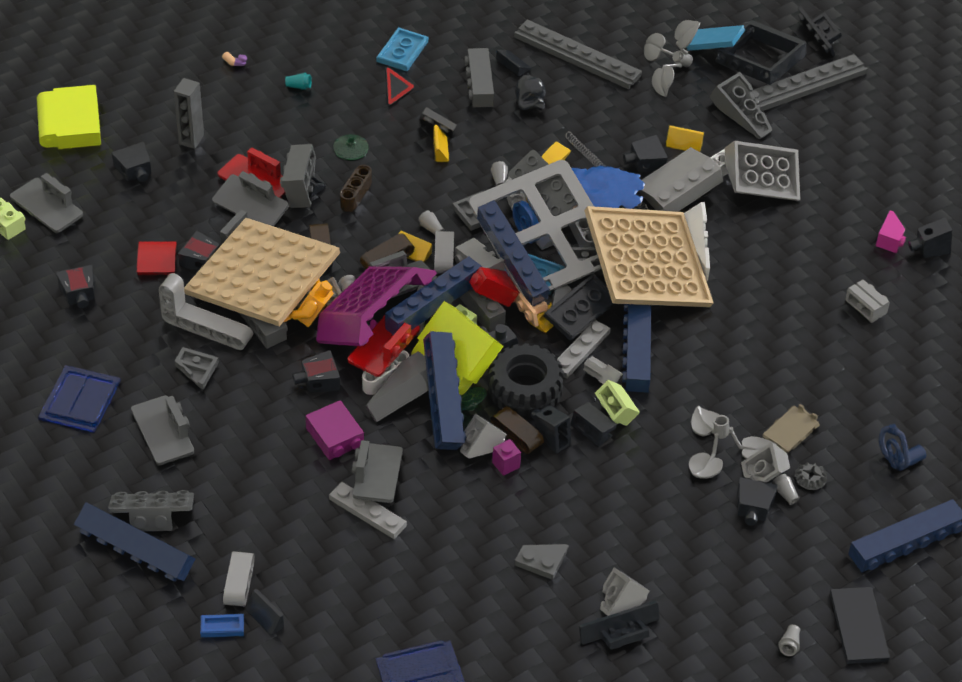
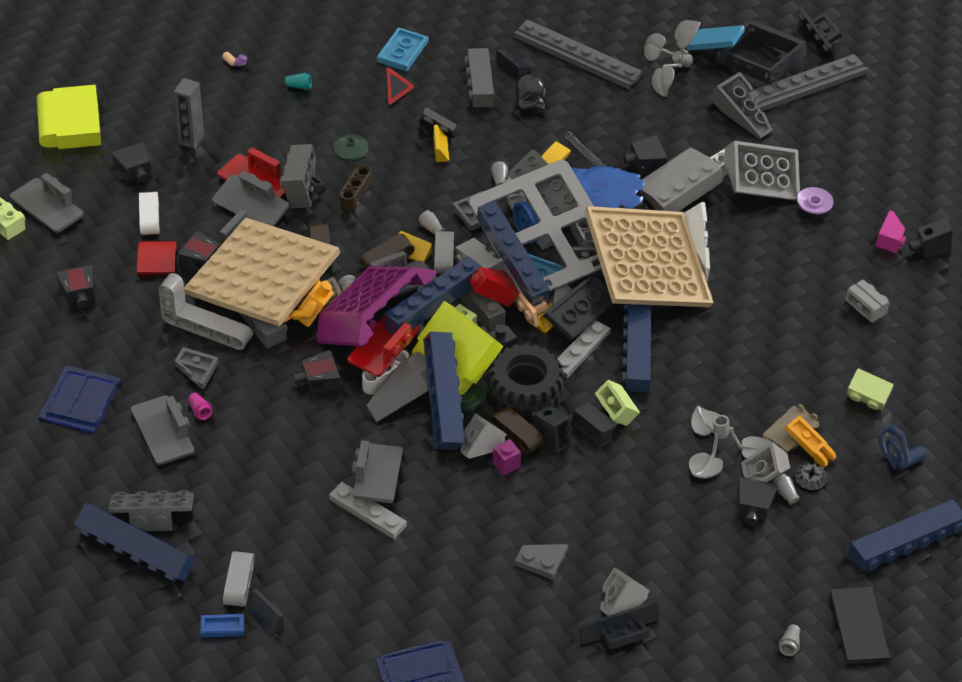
(149, 213): none -> white beam
(200, 407): none -> dark pink cone
(334, 430): magenta brick -> none
(601, 371): light grey piece -> none
(684, 138): yellow slope -> none
(810, 441): none -> light orange hinge
(815, 200): none -> lavender dish
(869, 389): none -> yellowish green brick

